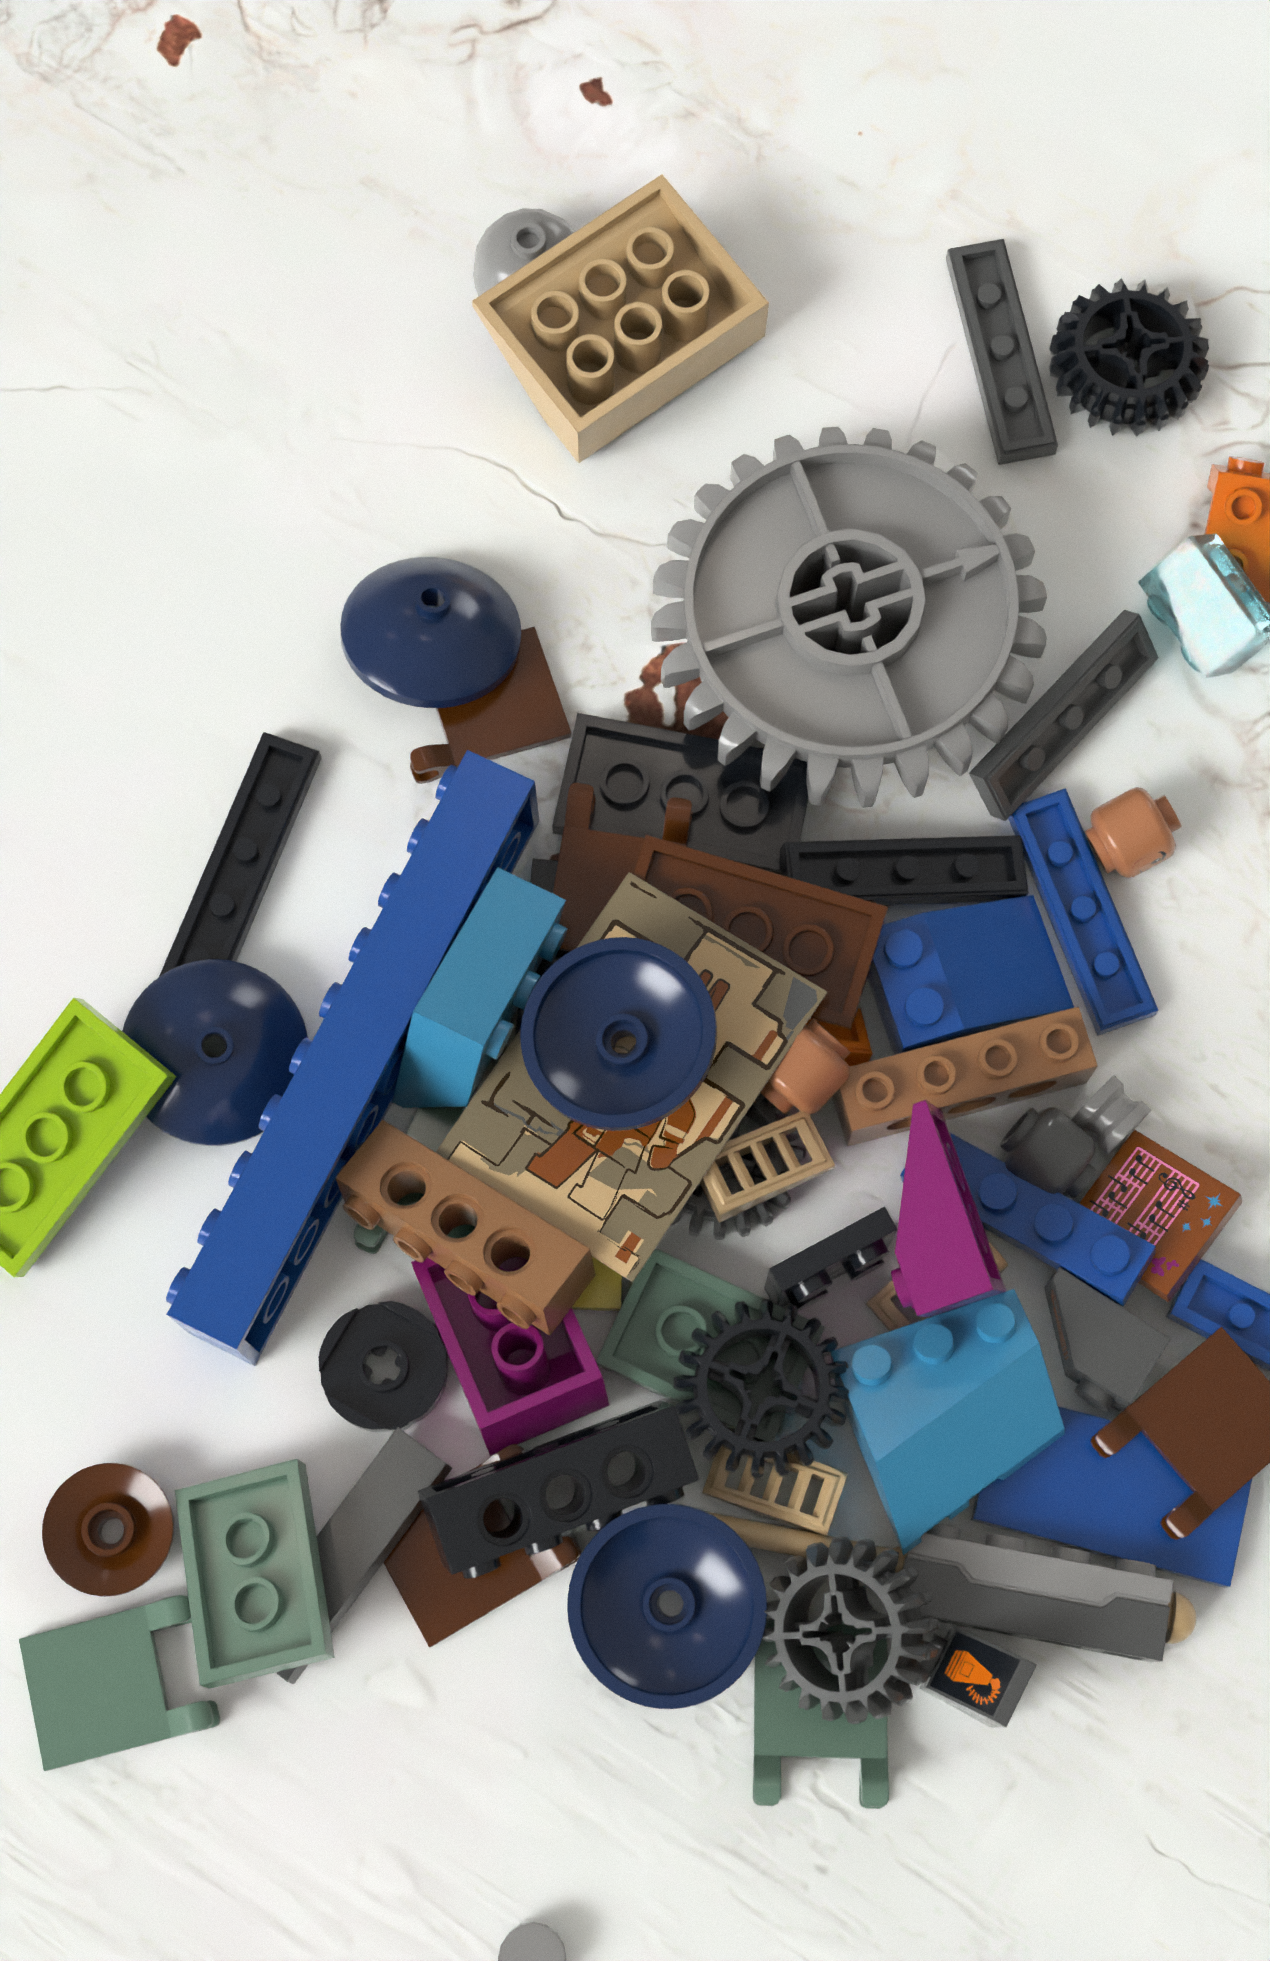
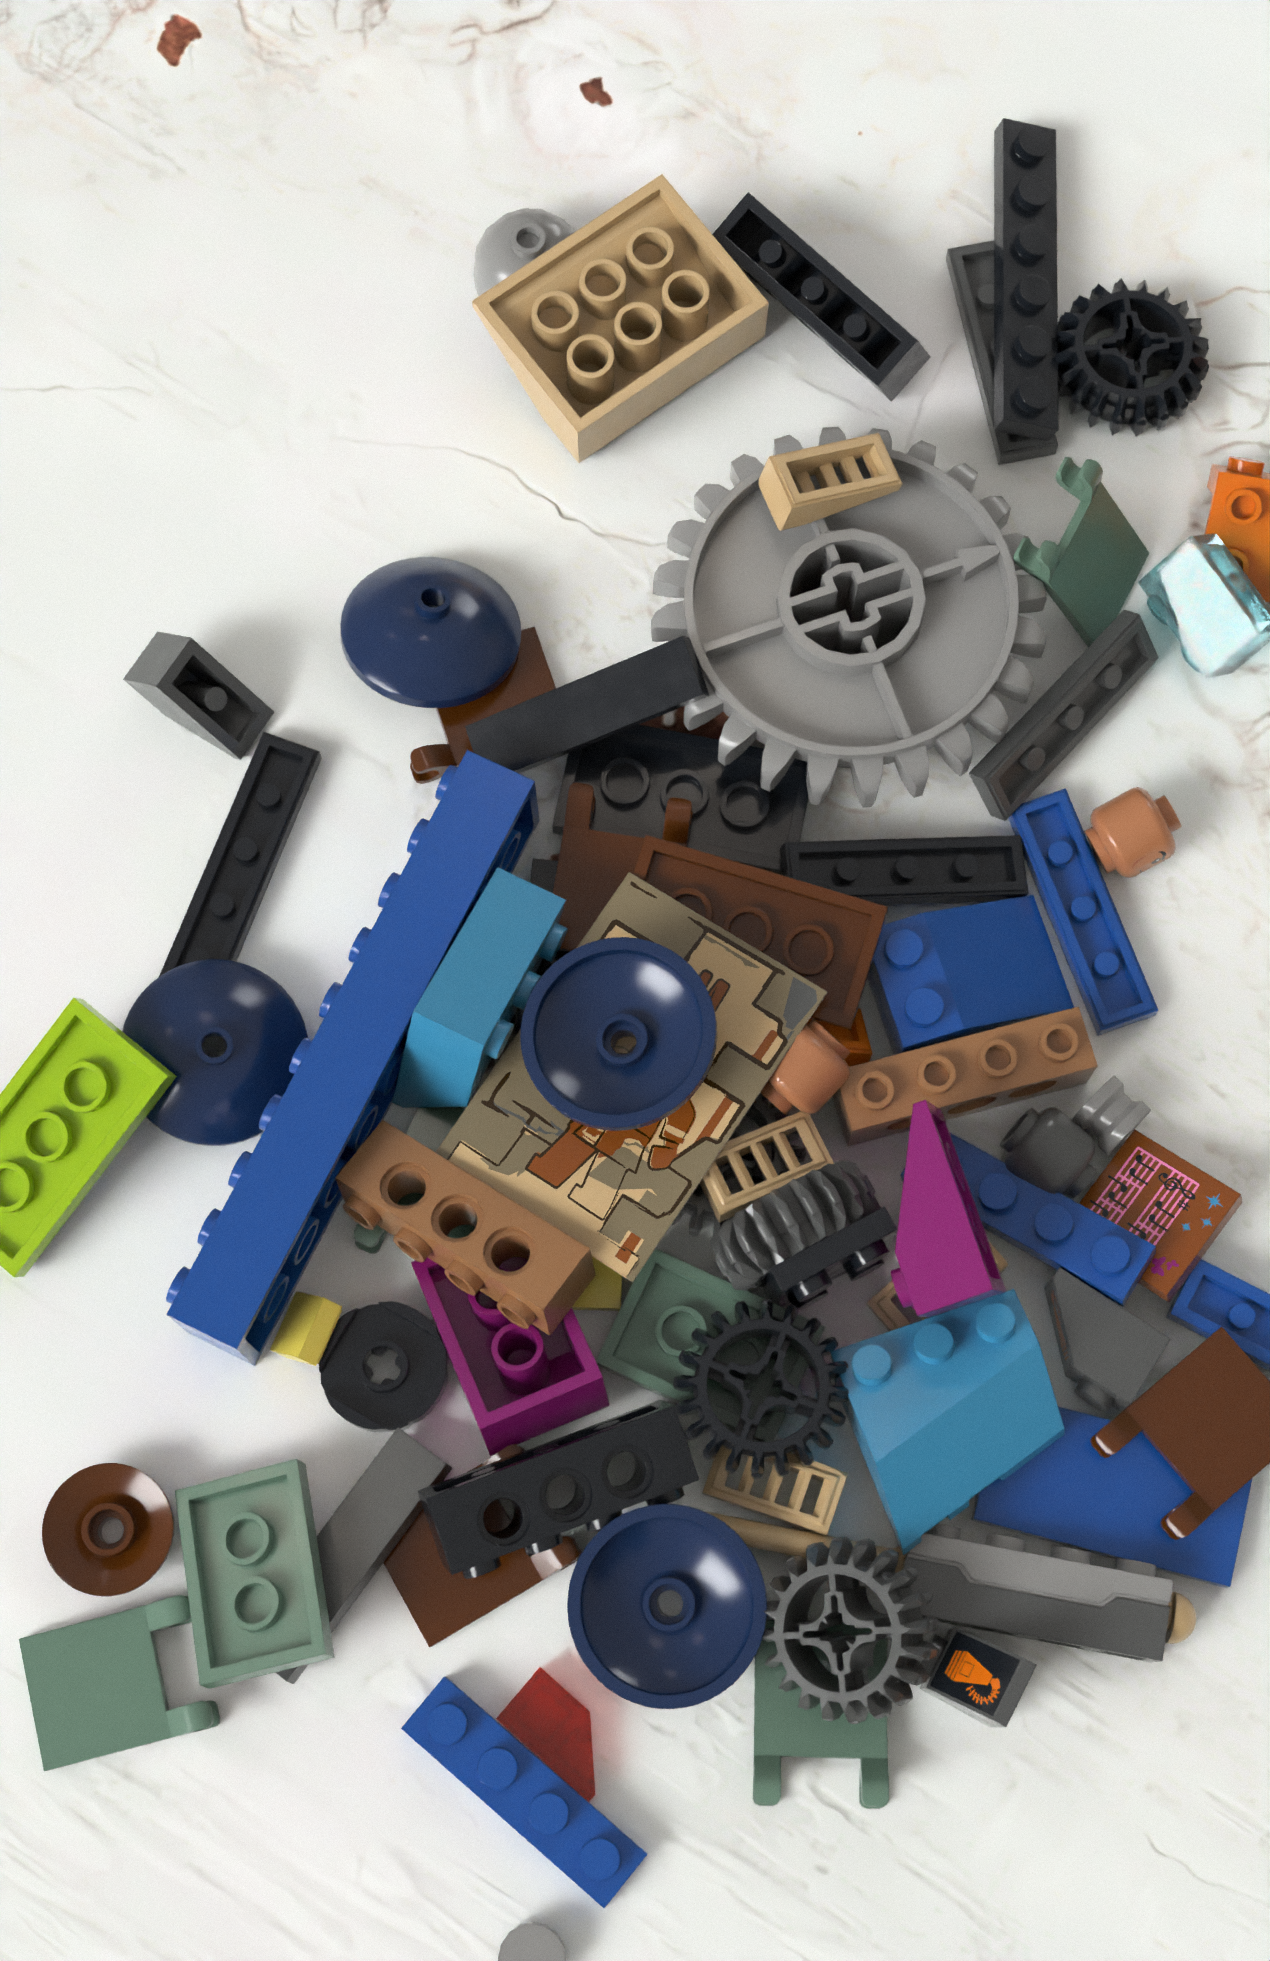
(198, 693): none -> dark grey slope
(306, 1328): none -> light yellow tile
(524, 1791): none -> blue plate
(554, 1729): none -> clear red tile
(591, 707): none -> black tile
(791, 1221): none -> dark grey gear
(793, 497): none -> tan slope
(821, 297): none -> black brick
(1025, 280): none -> black plate
(1095, 558): none -> sand green flag

